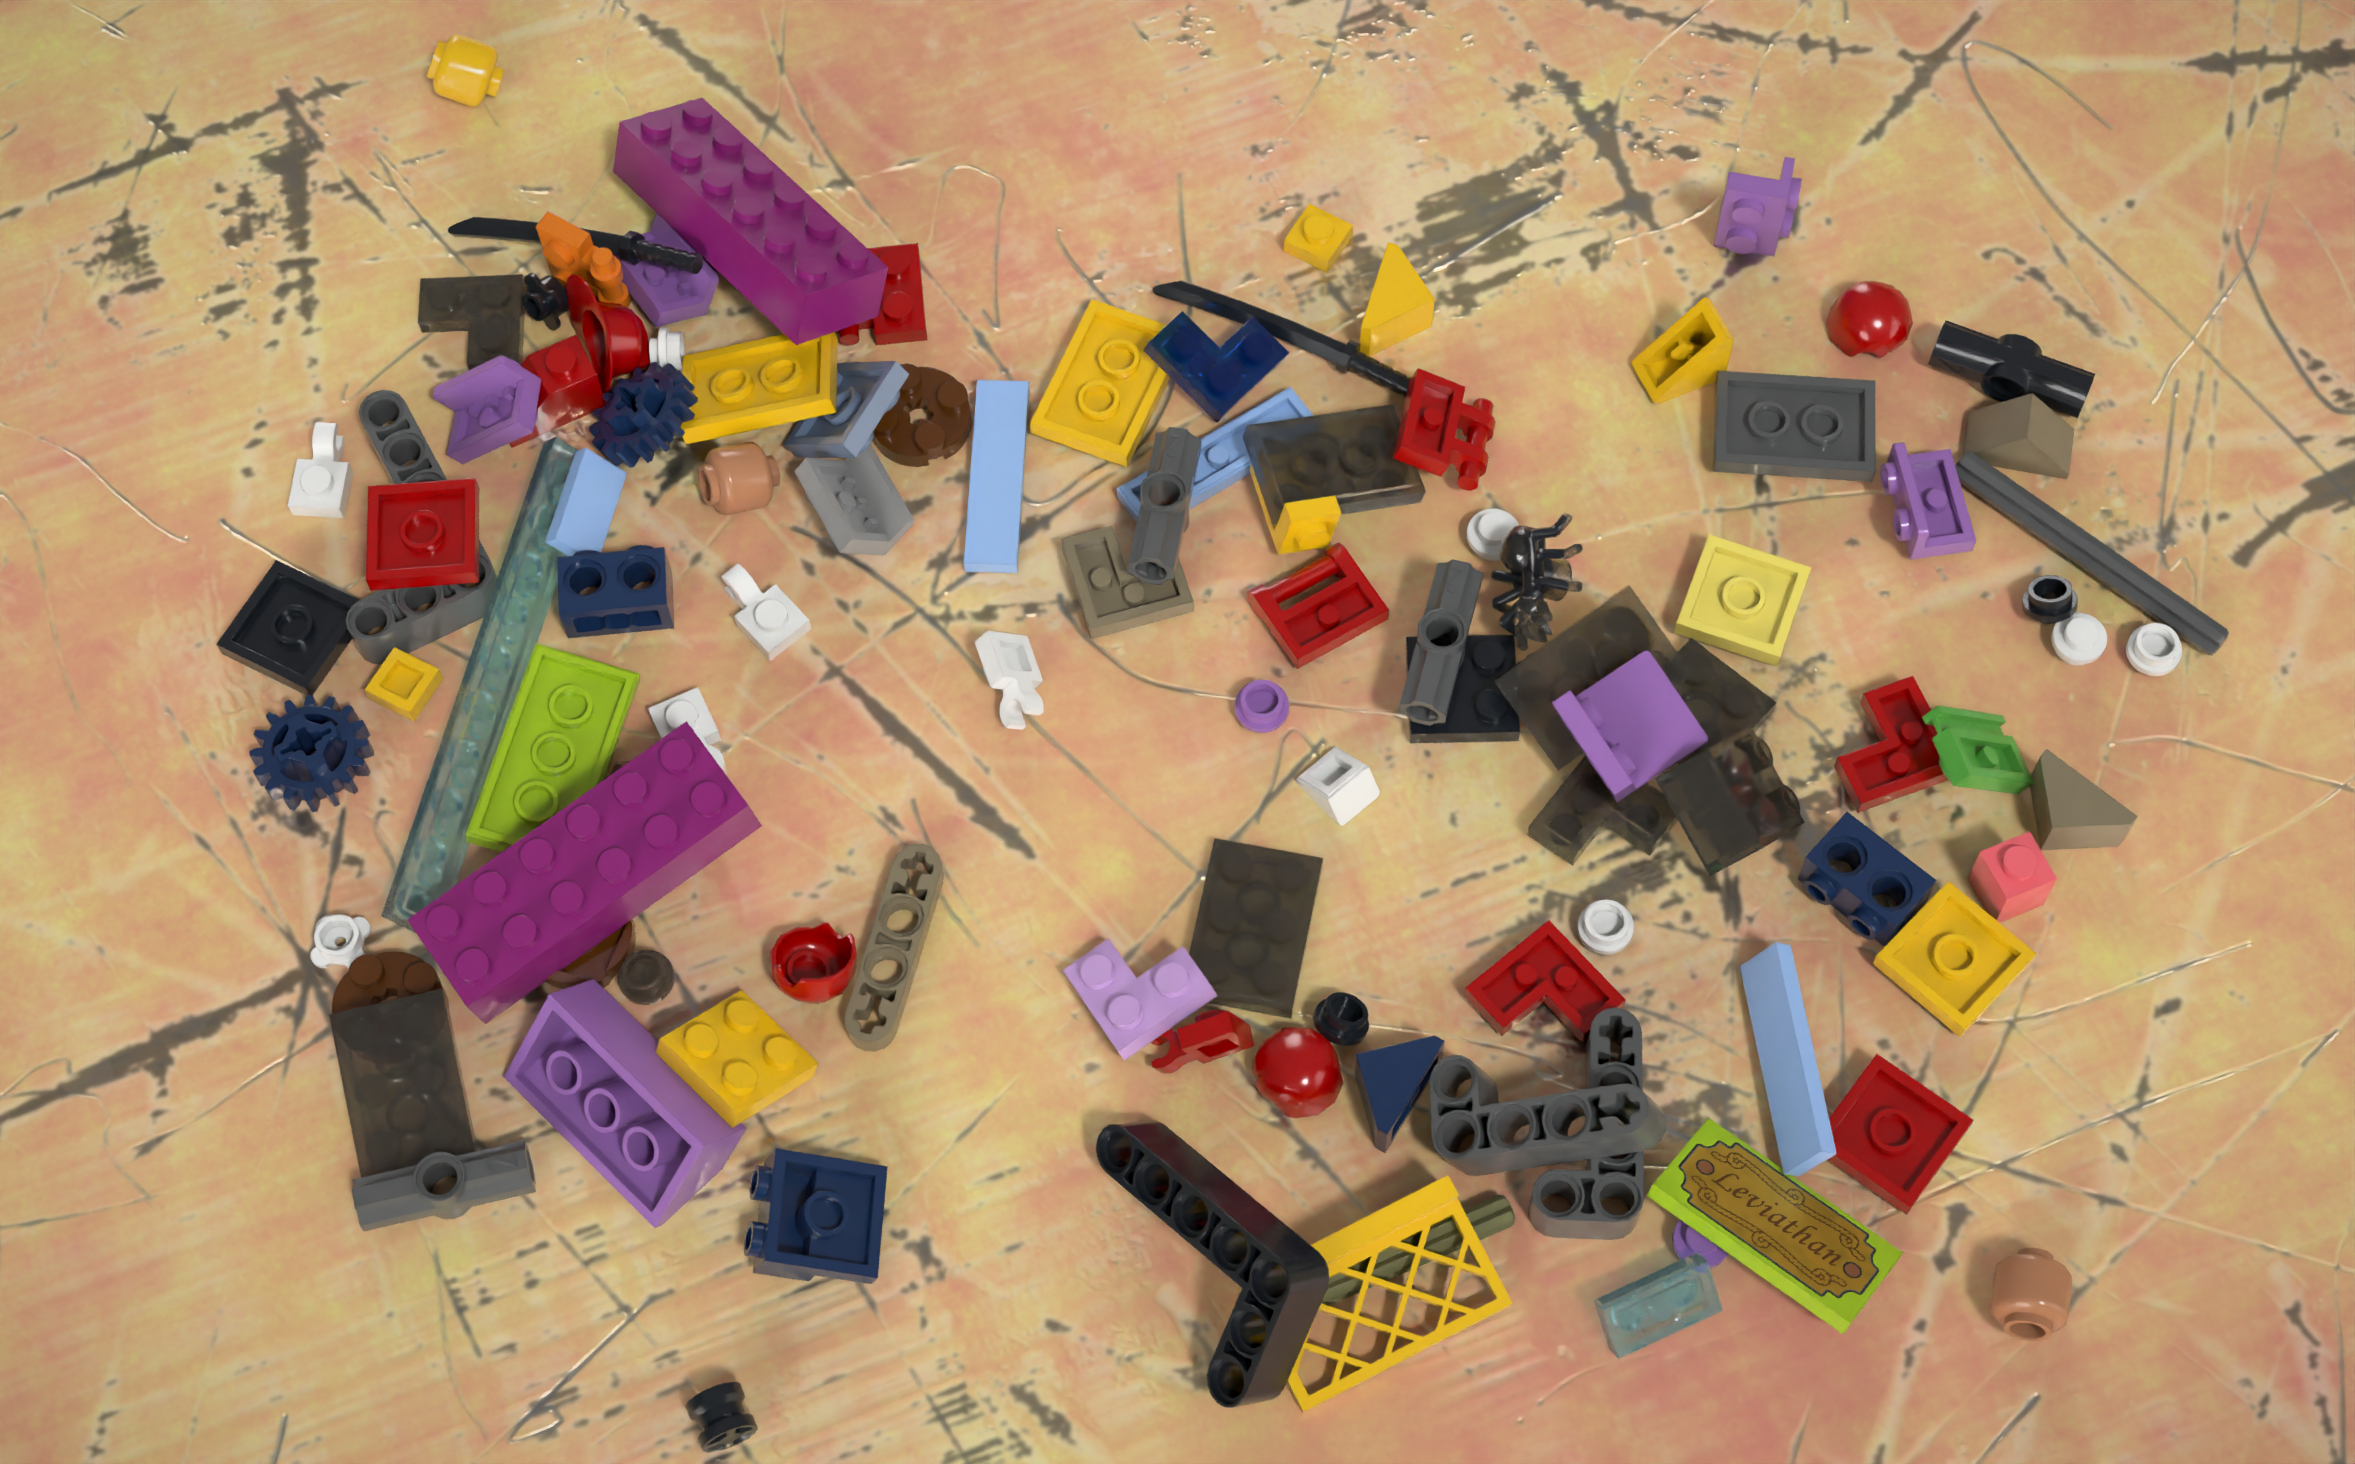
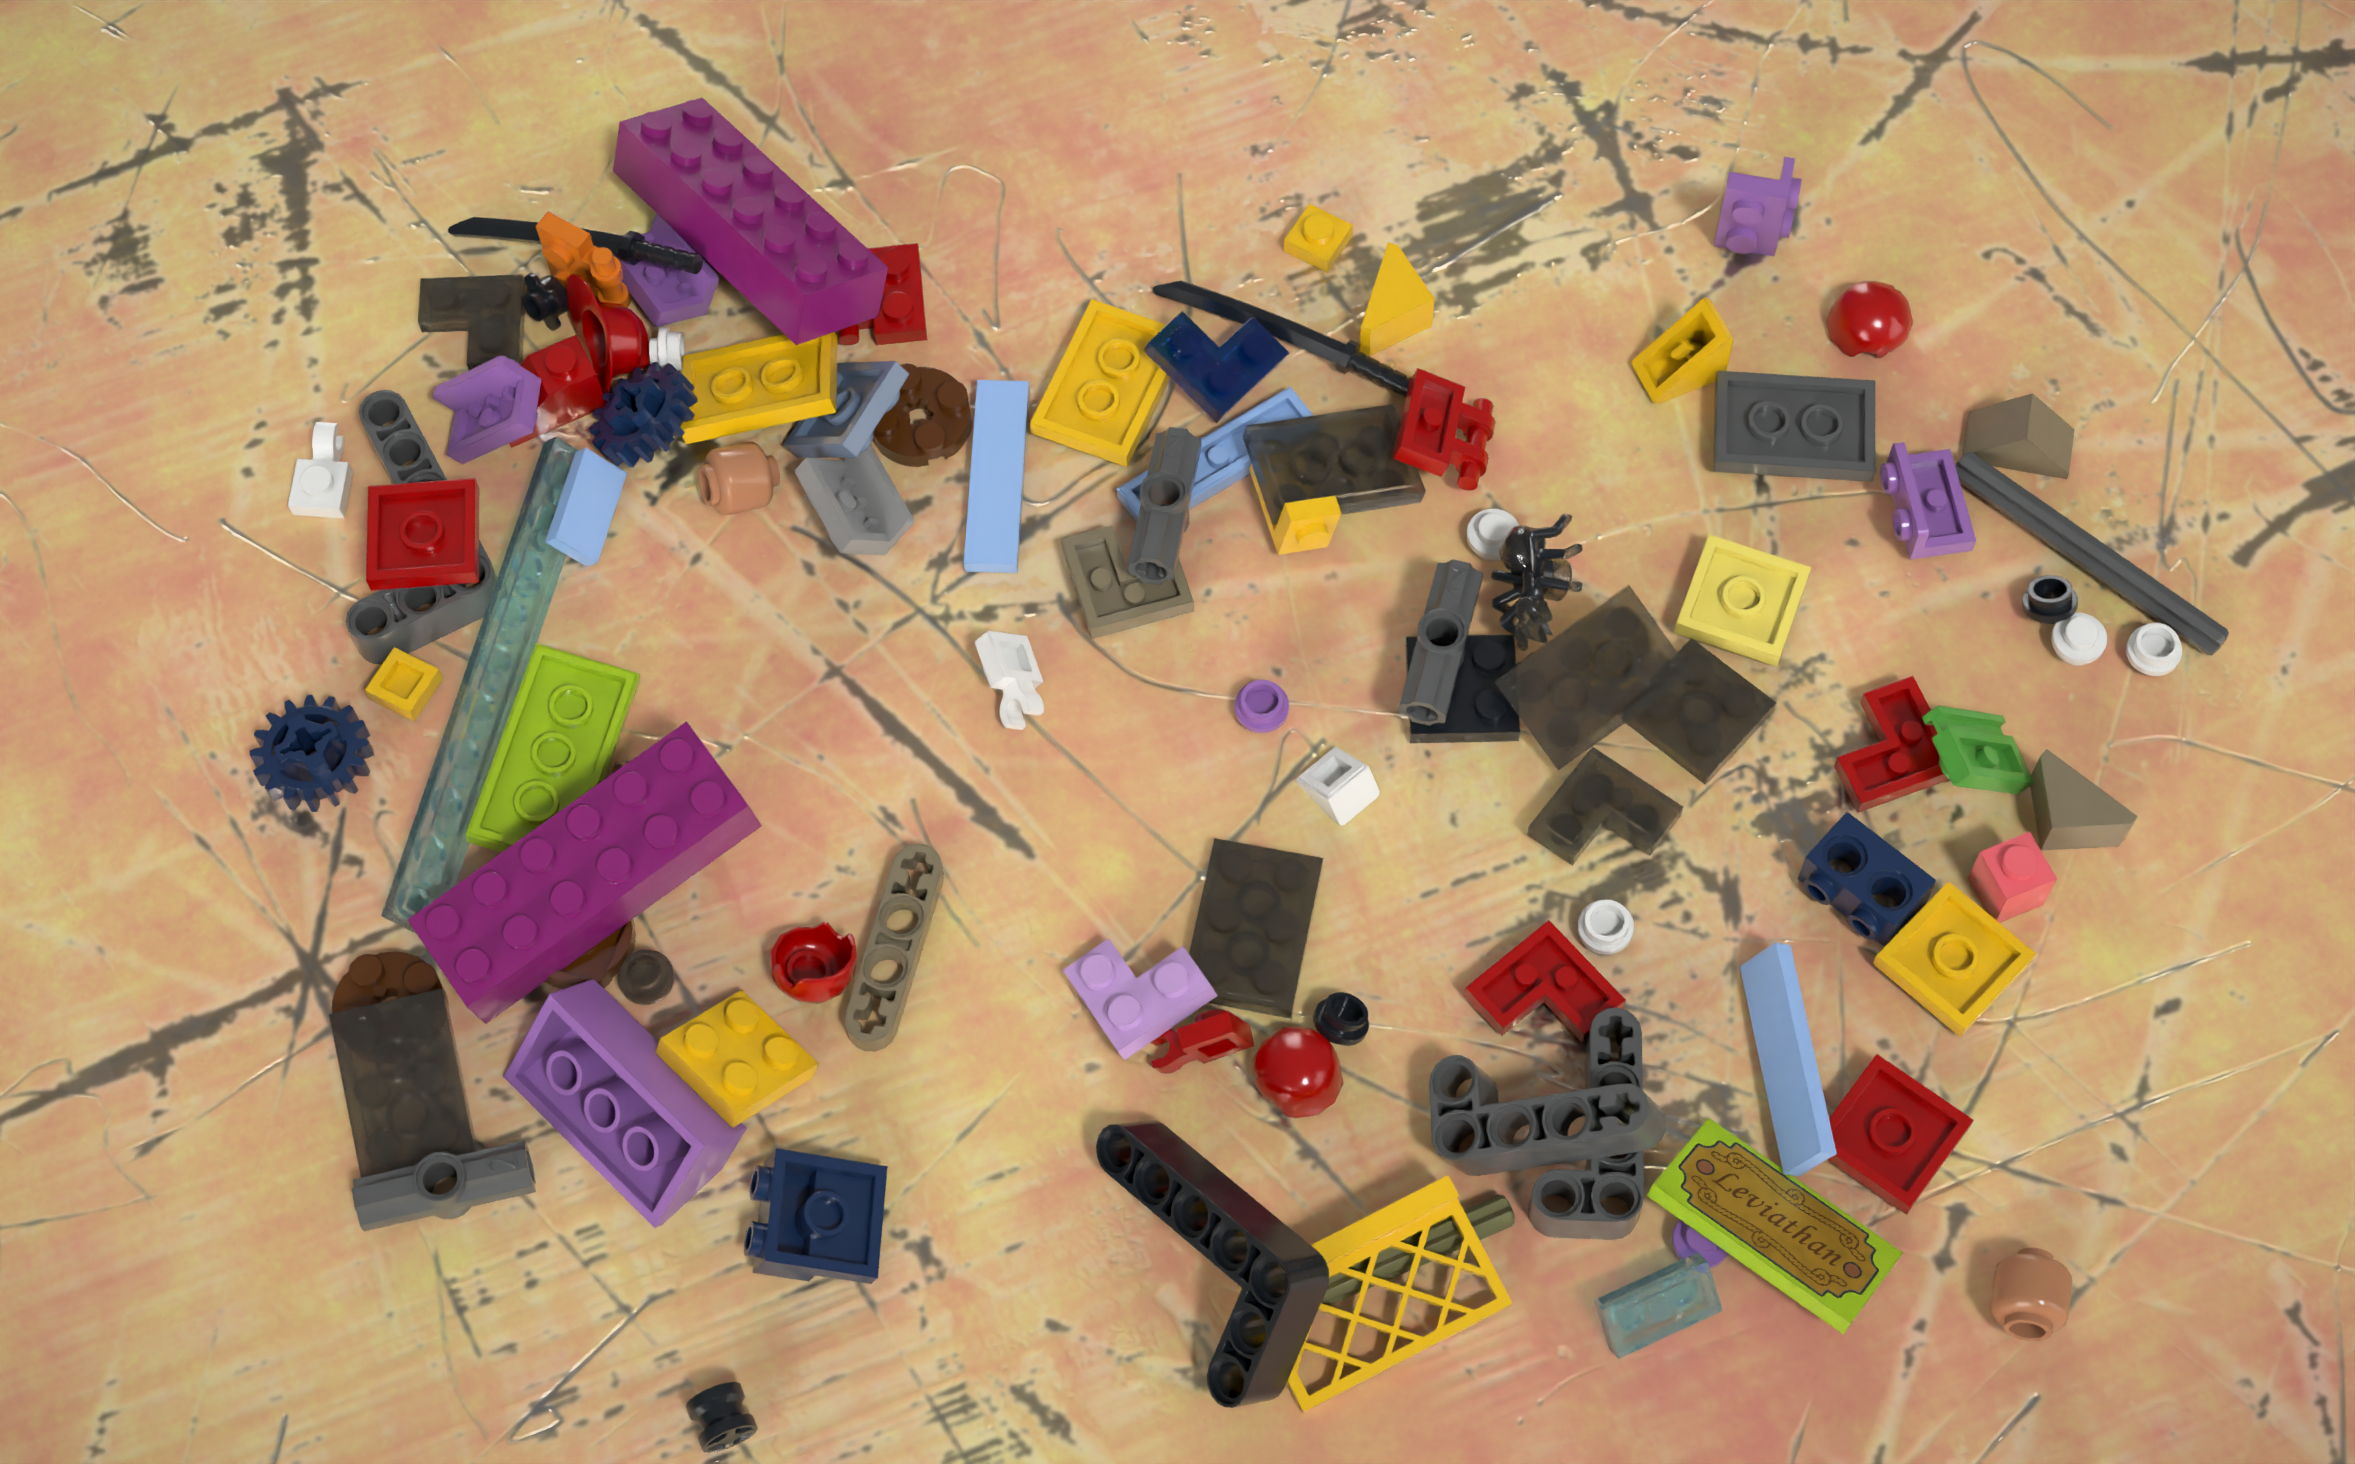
(290, 629): black plate -> none
(332, 928): white plate -> none
(465, 70): yellow head -> none
(615, 604): dark blue brick -> none
(693, 709): white plate -> none
(767, 618): white plate -> none
(1325, 617): red plate -> none
(1392, 1082): dark blue slope -> none
(1631, 725): medium lavender bracket -> none
(1731, 800): clear smoke slope -> none
(2011, 368): black piece -> none

